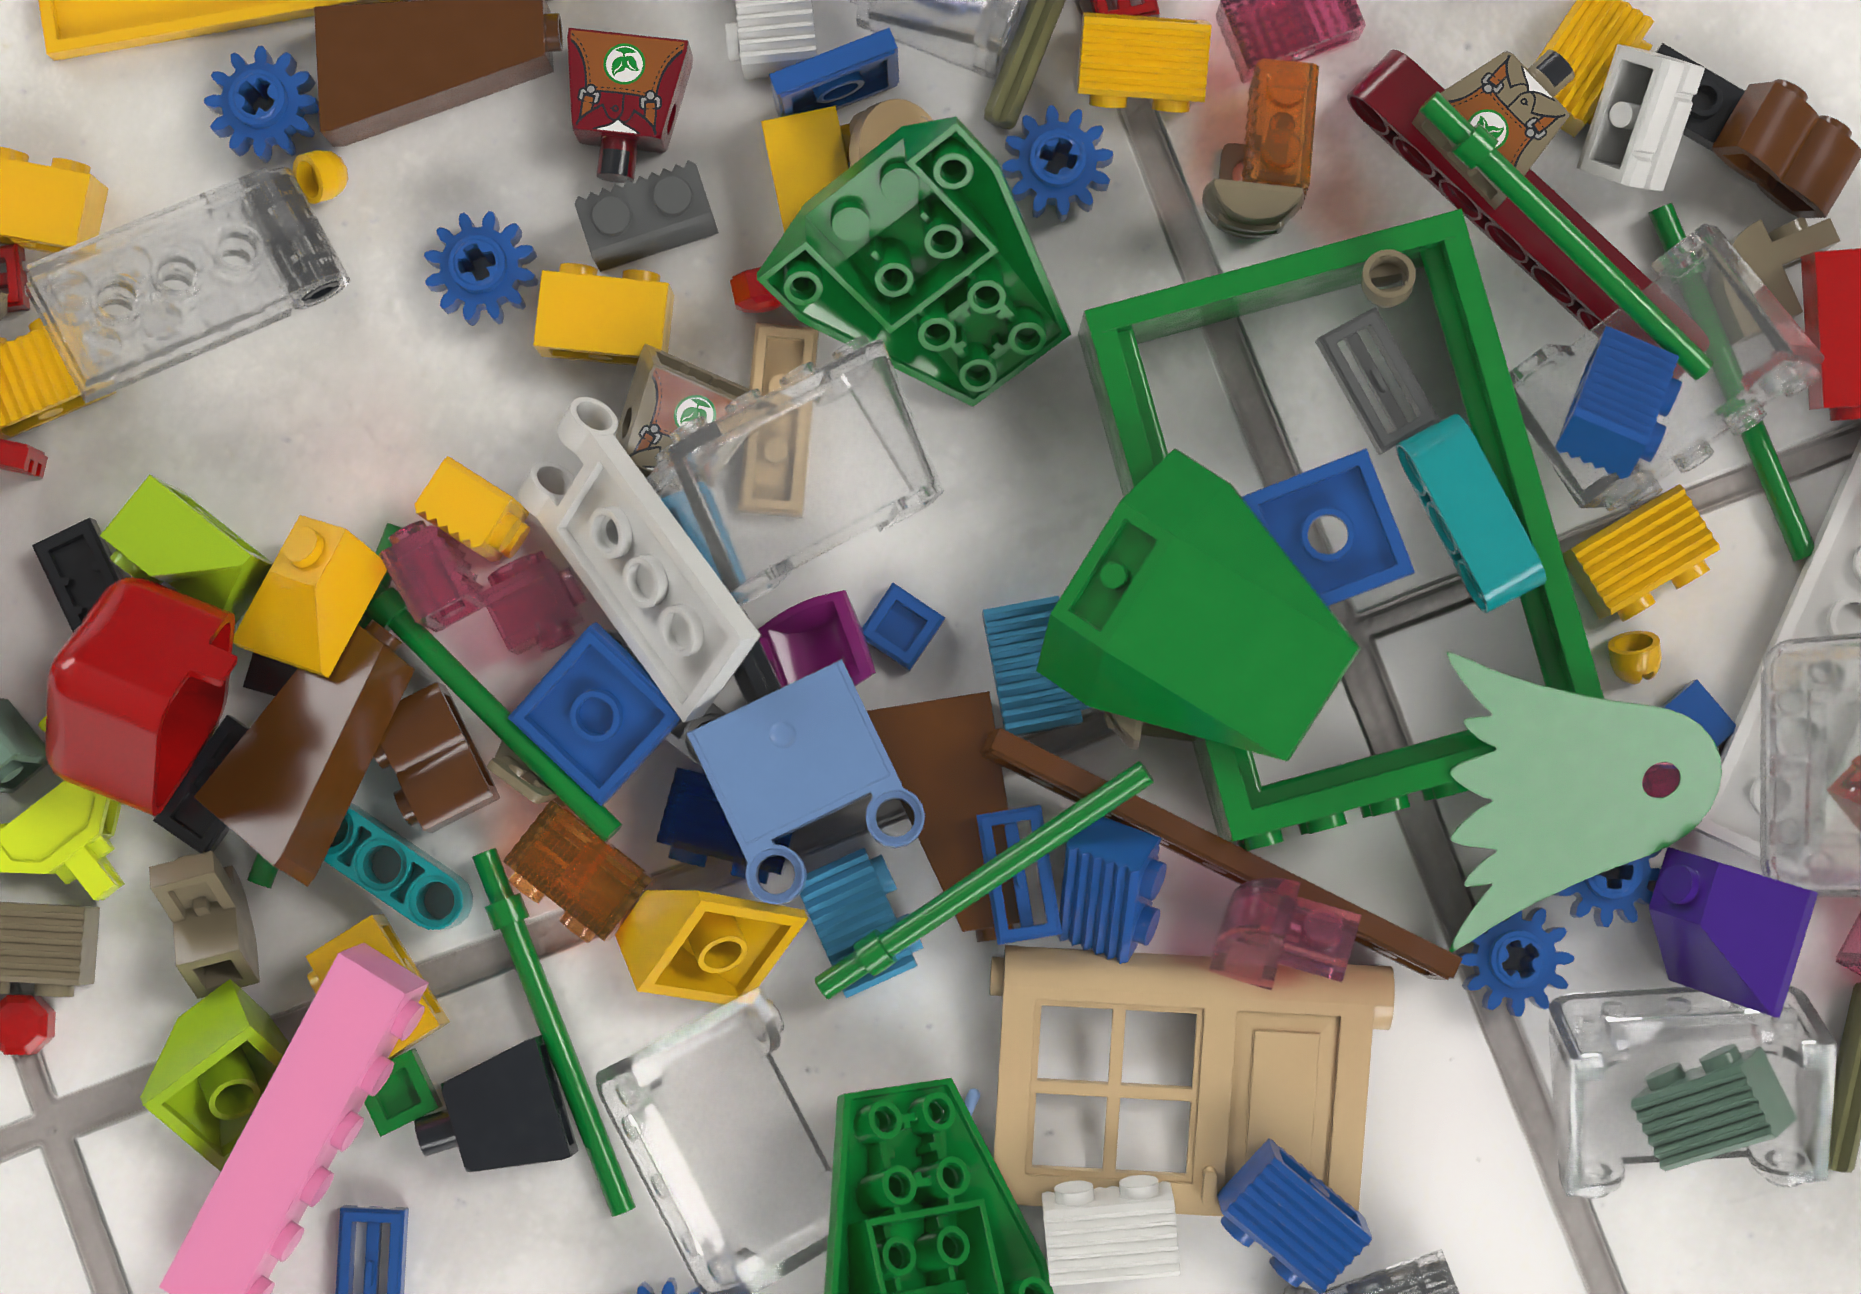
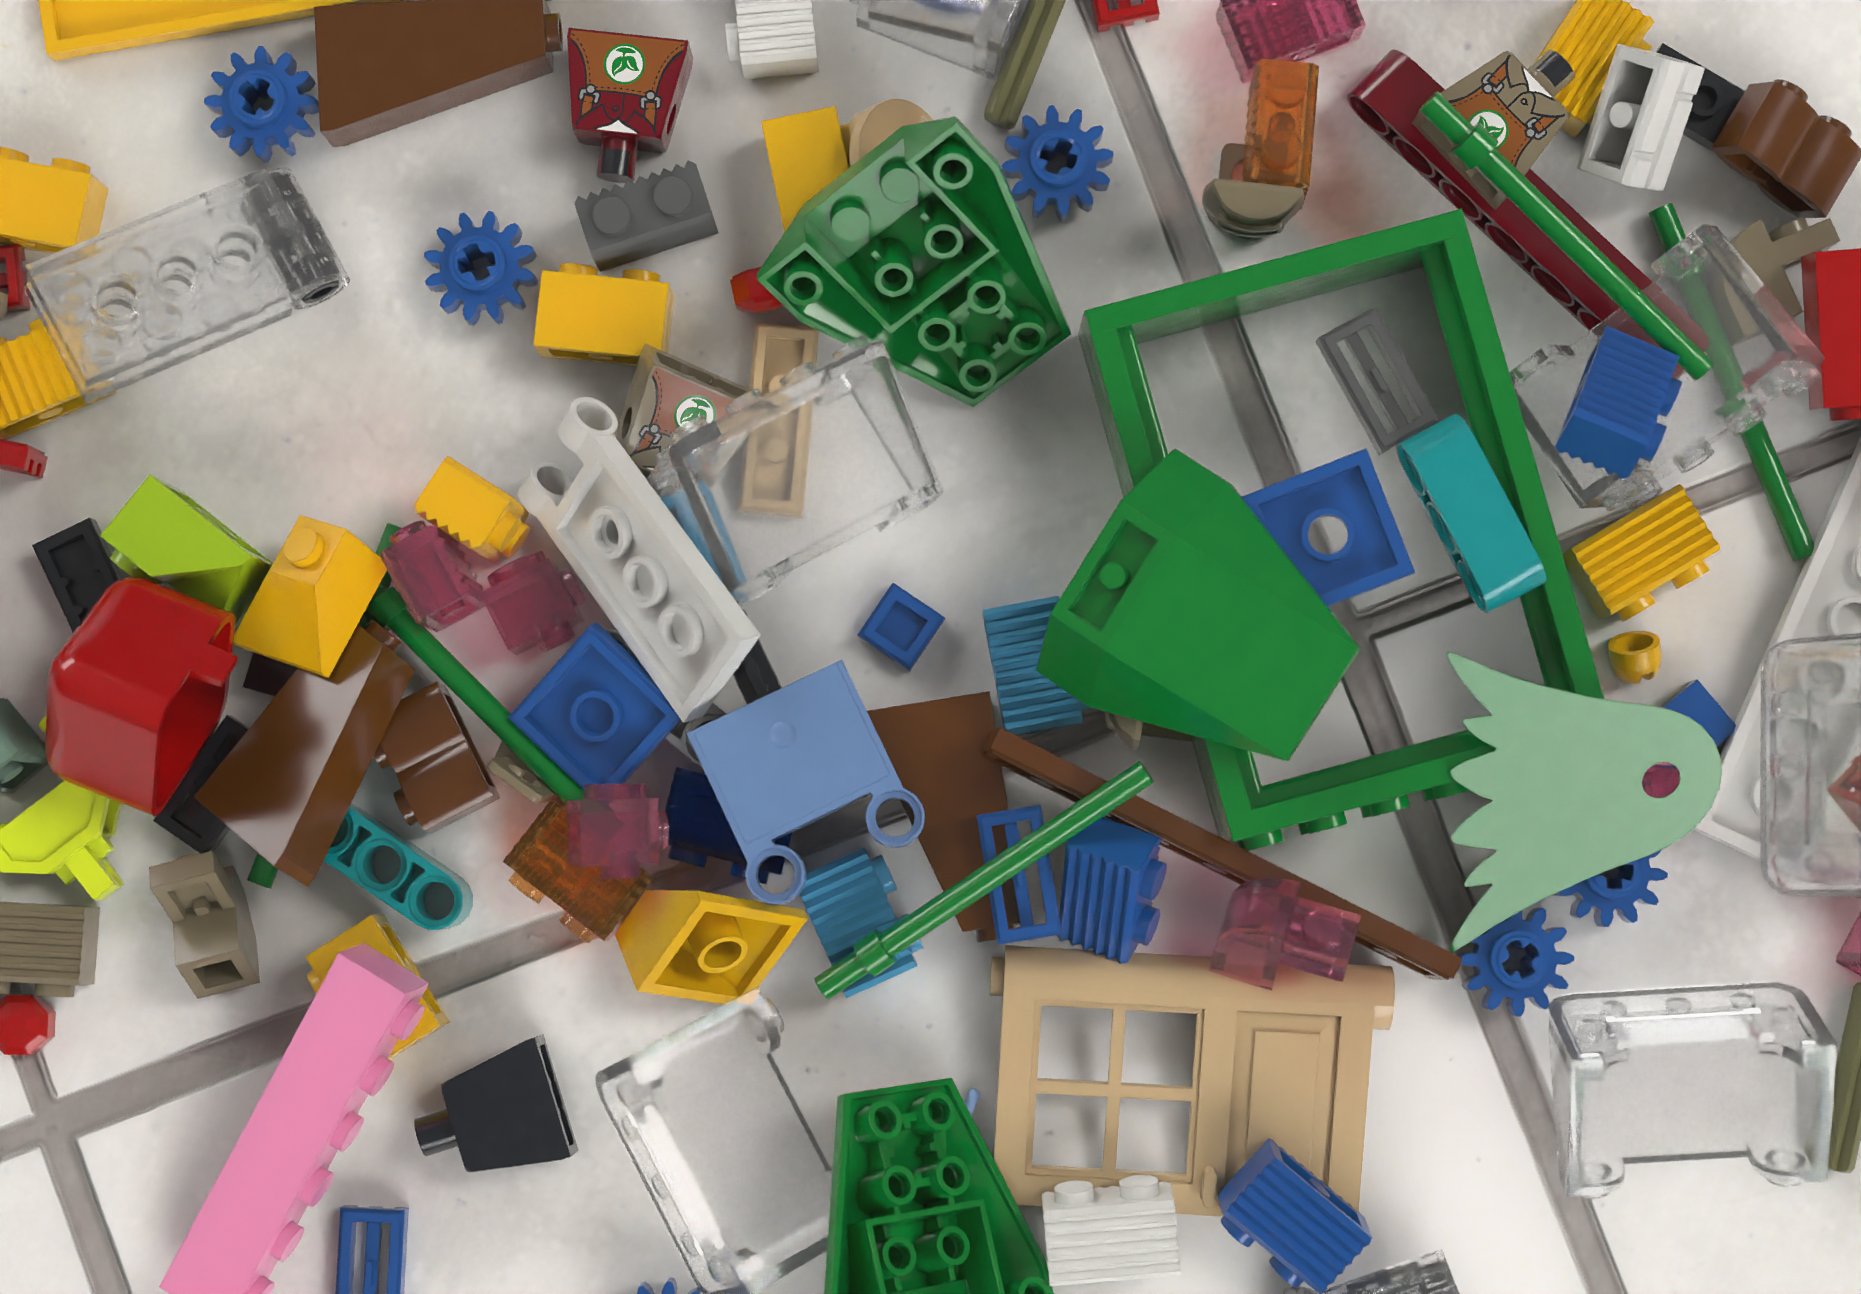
(215, 1071): lime slope -> none
(320, 175): yellow hinge -> none
(404, 1096): green plate -> none
(508, 915): green bar -> none
(615, 829): none -> clear pink brick
(816, 636): magenta piece -> none
(838, 75): blue tile -> none
(1143, 60): yellow brick -> none
(1384, 269): dark tan hinge -> none
(1712, 1107): sand green brick -> none
(1729, 930): dark purple slope -> none

